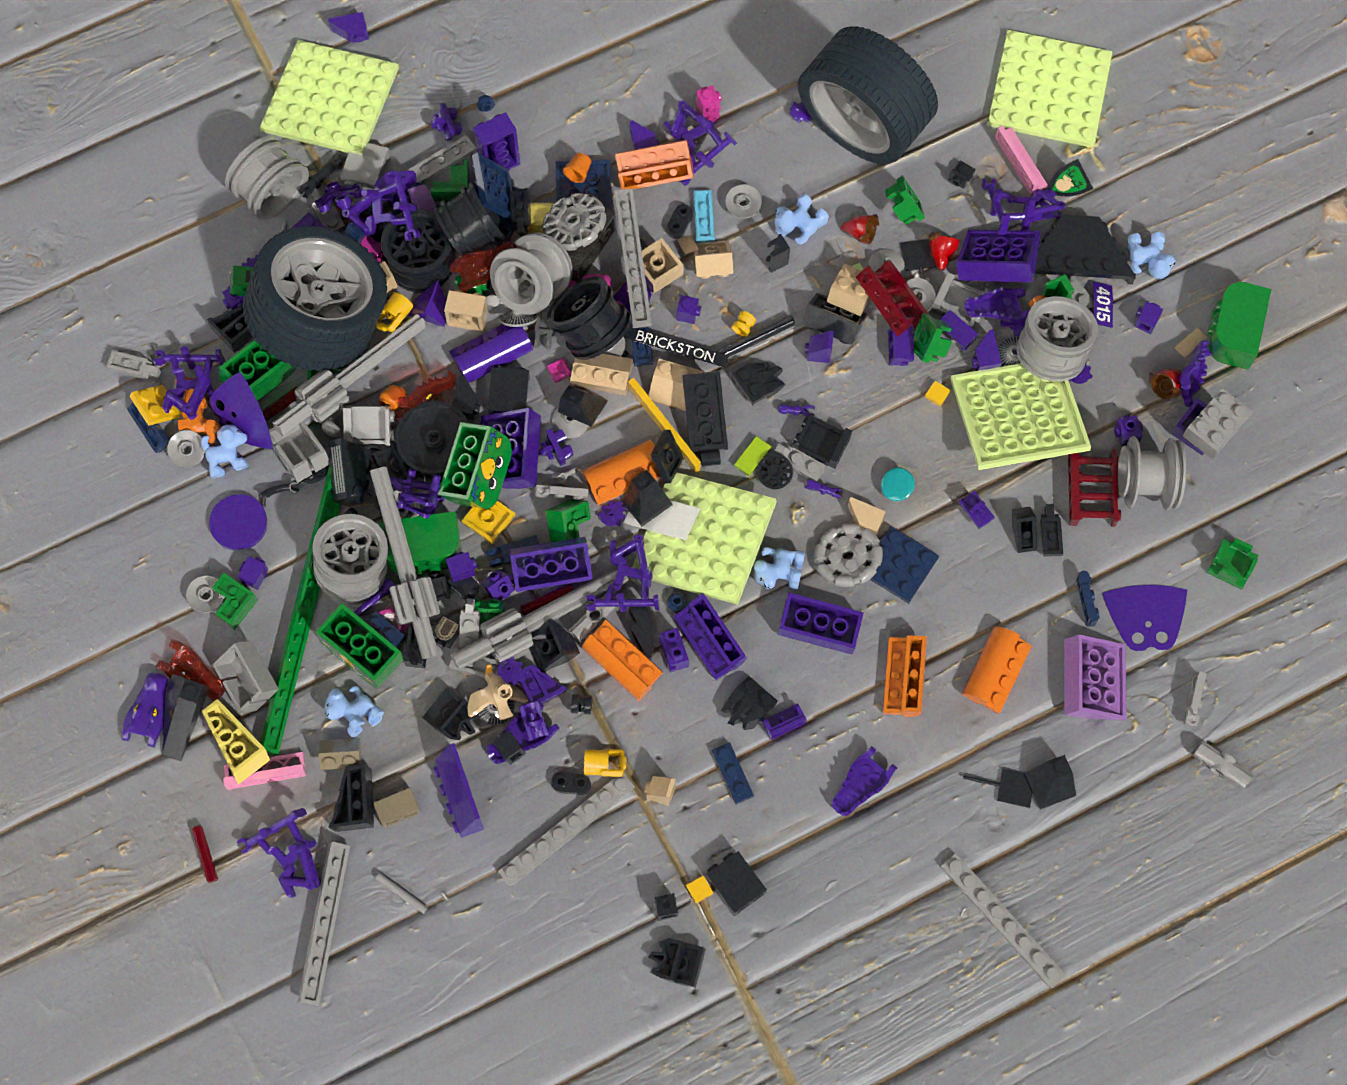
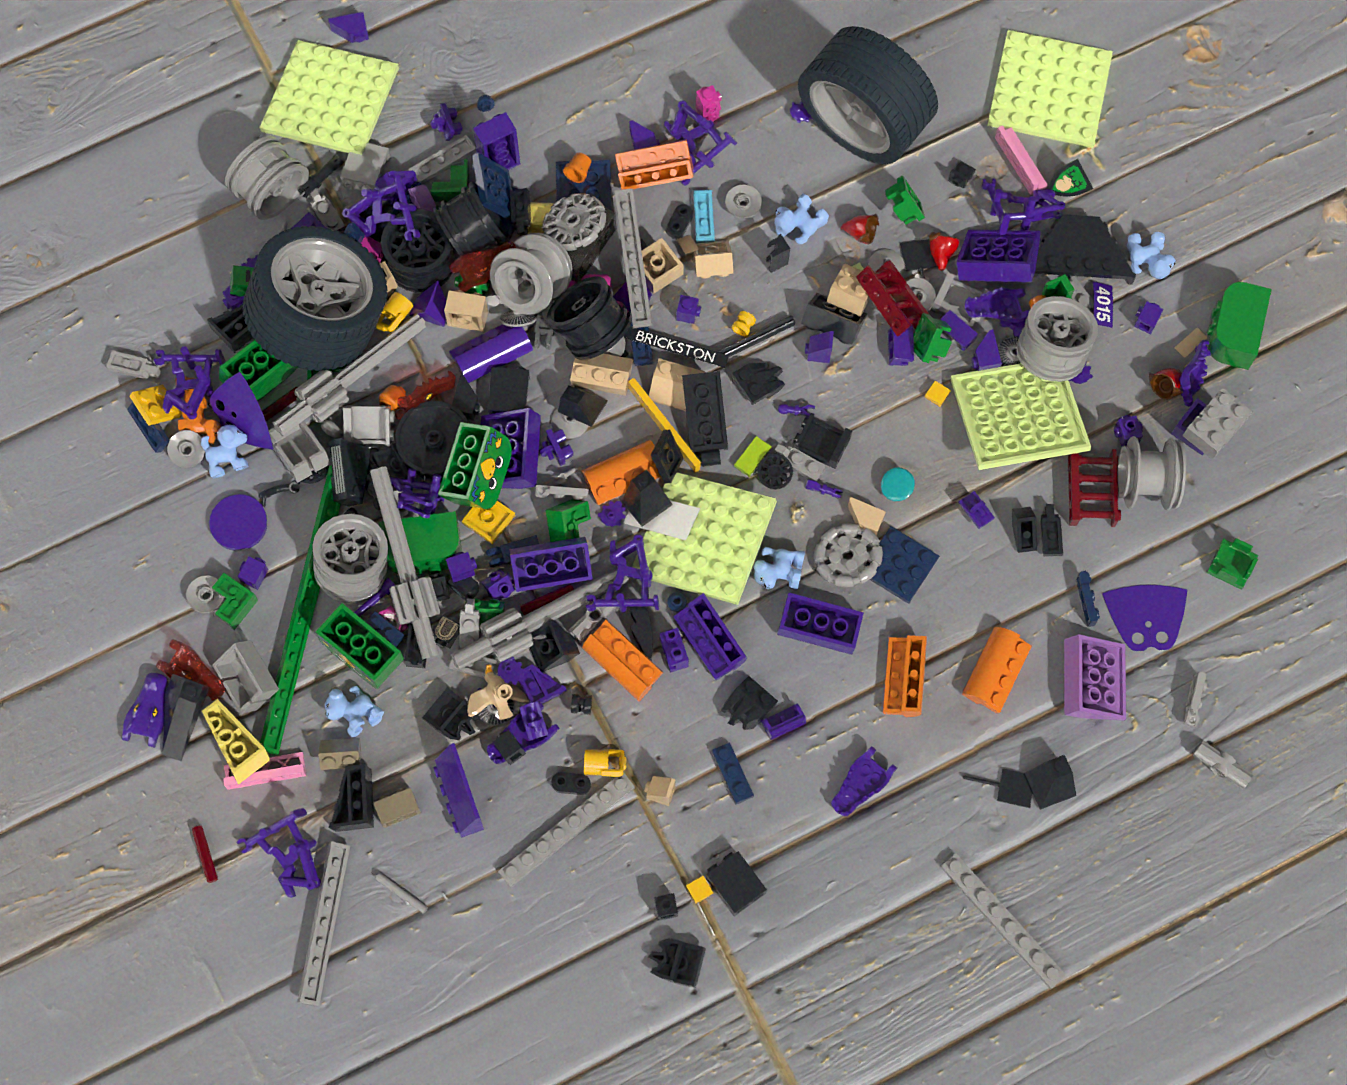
(339, 194): dark purple plant -> none
(559, 370): dark pink tile -> none

